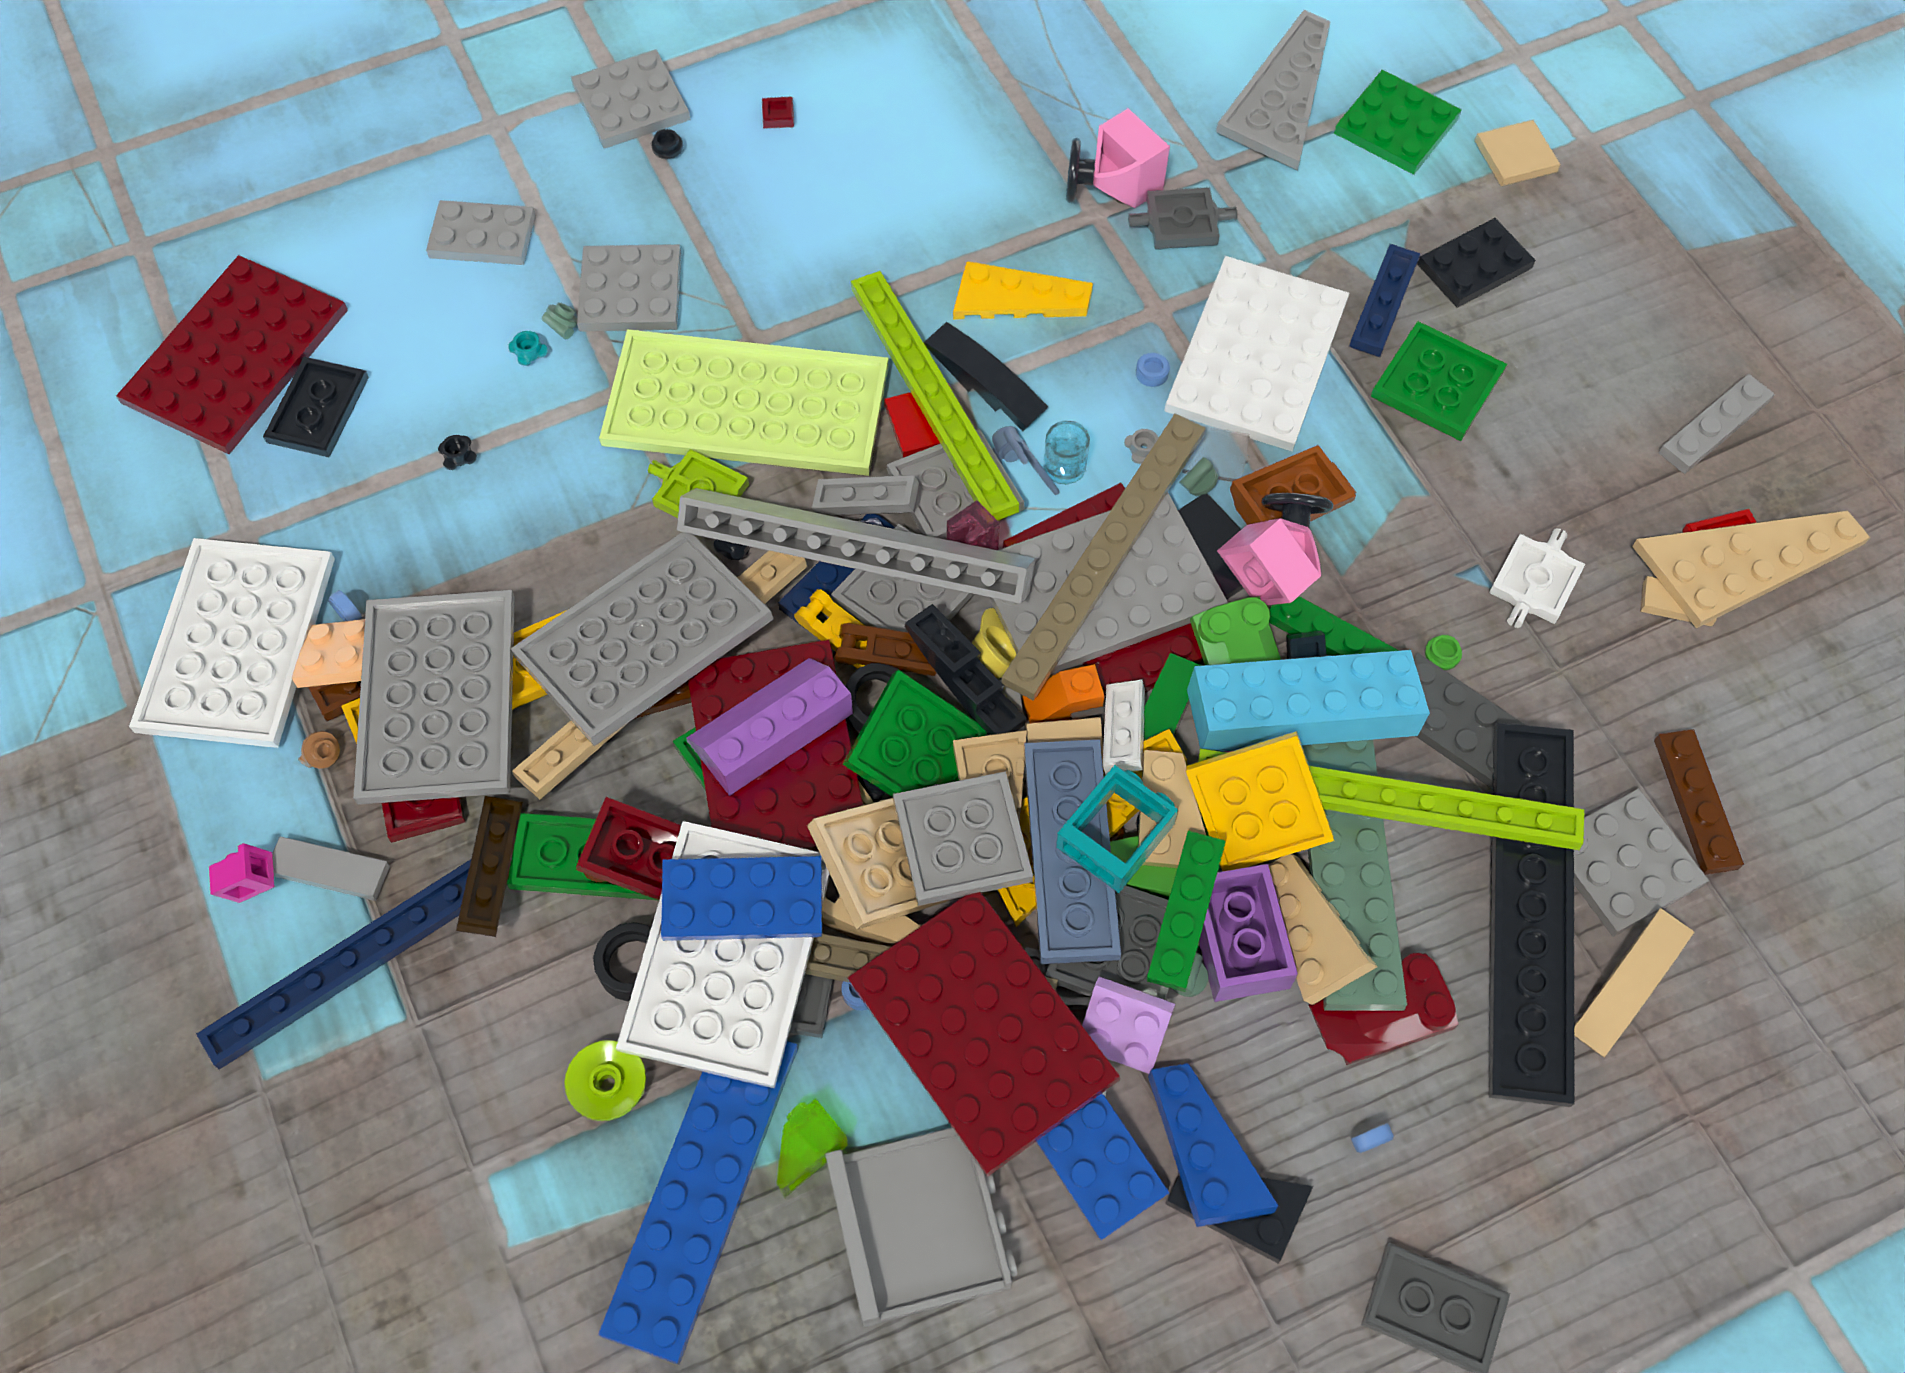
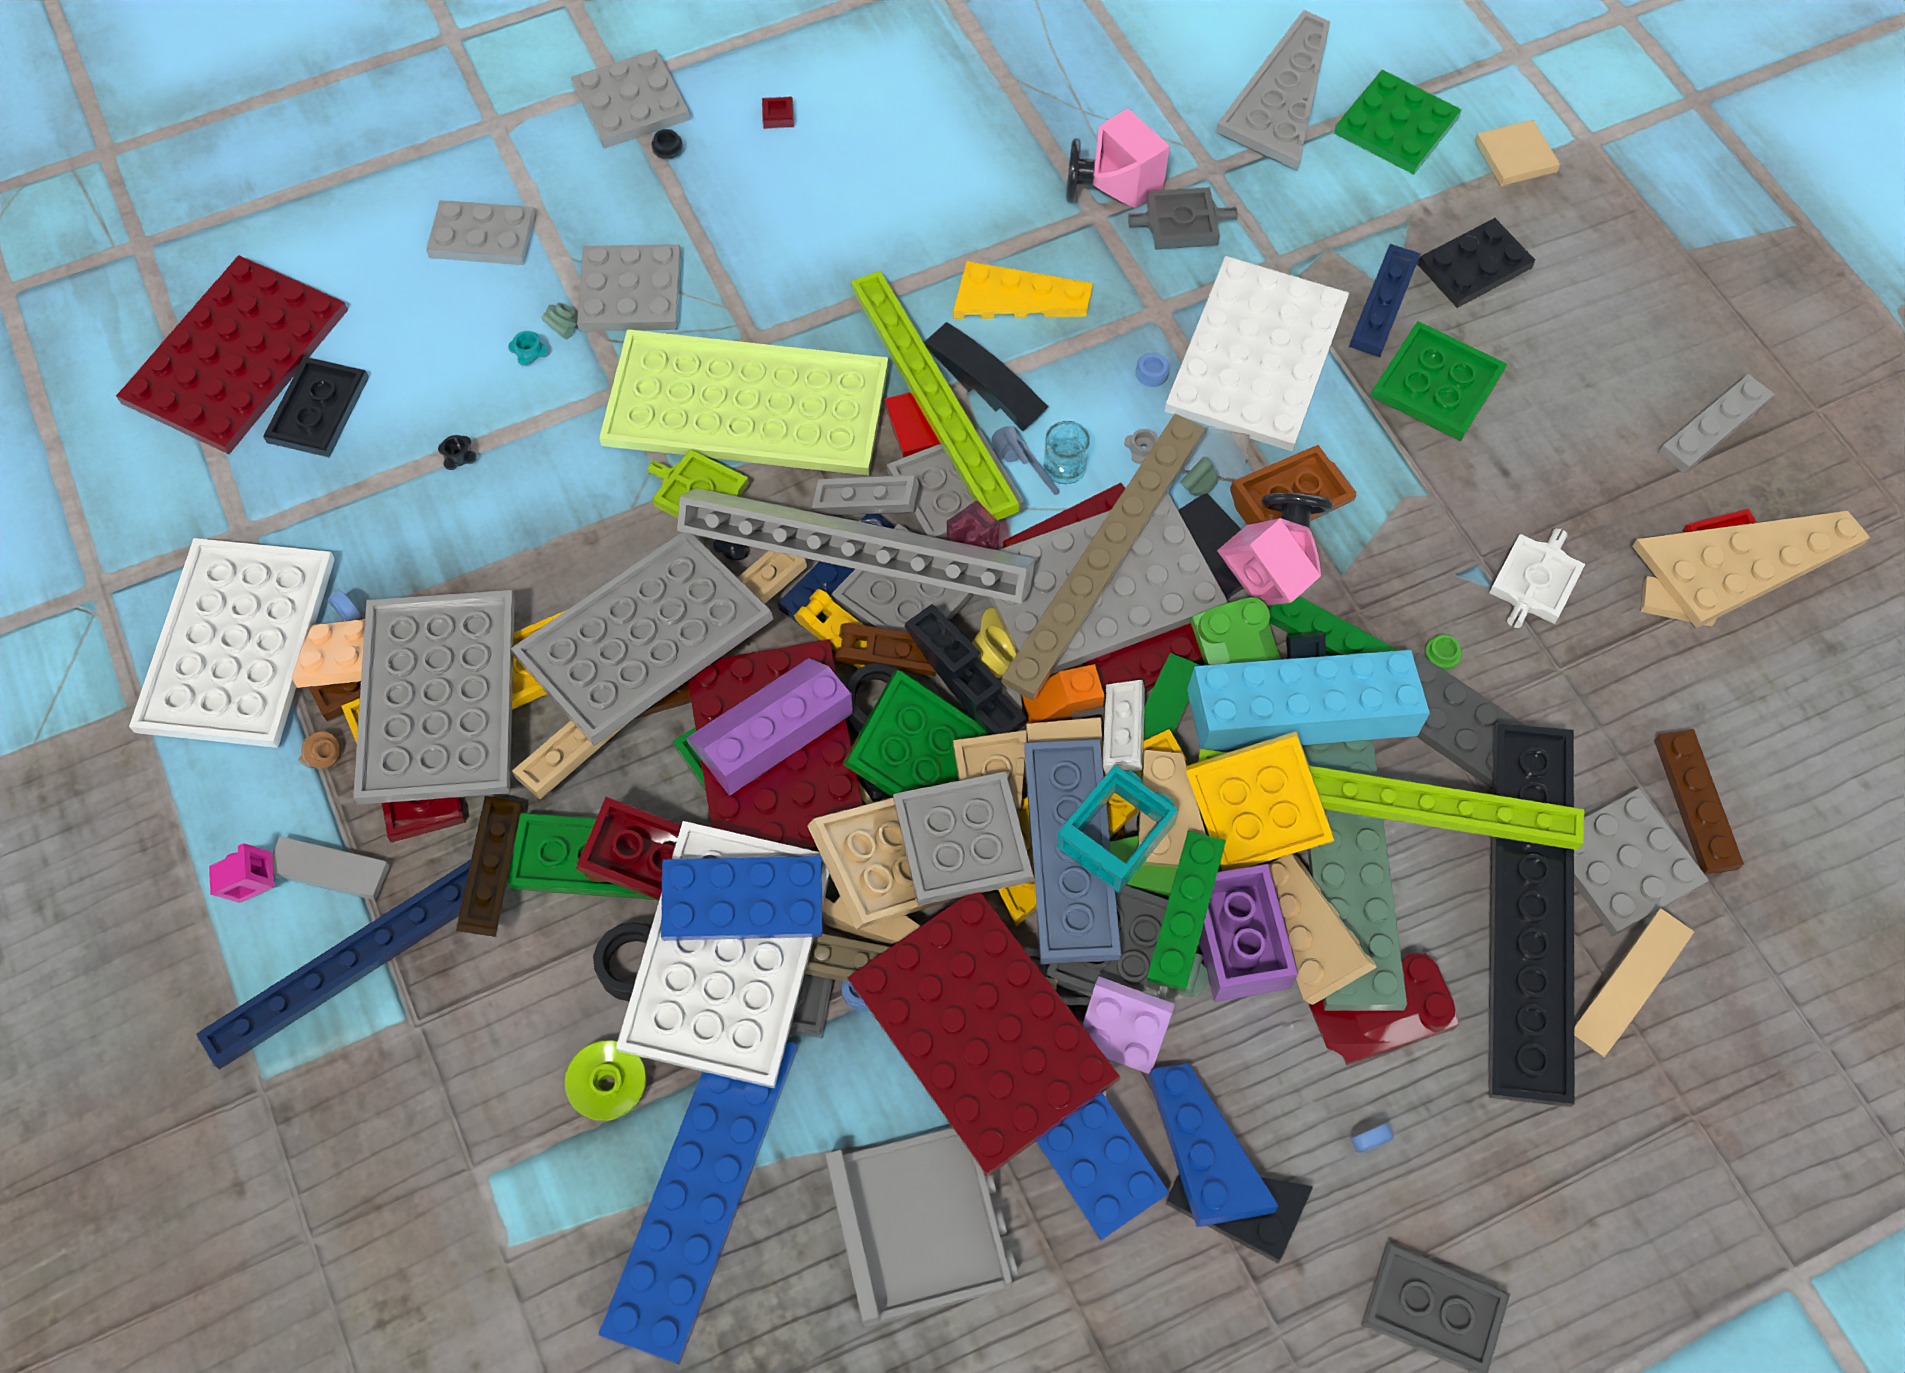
(804, 1143): clear neon green slope -> none

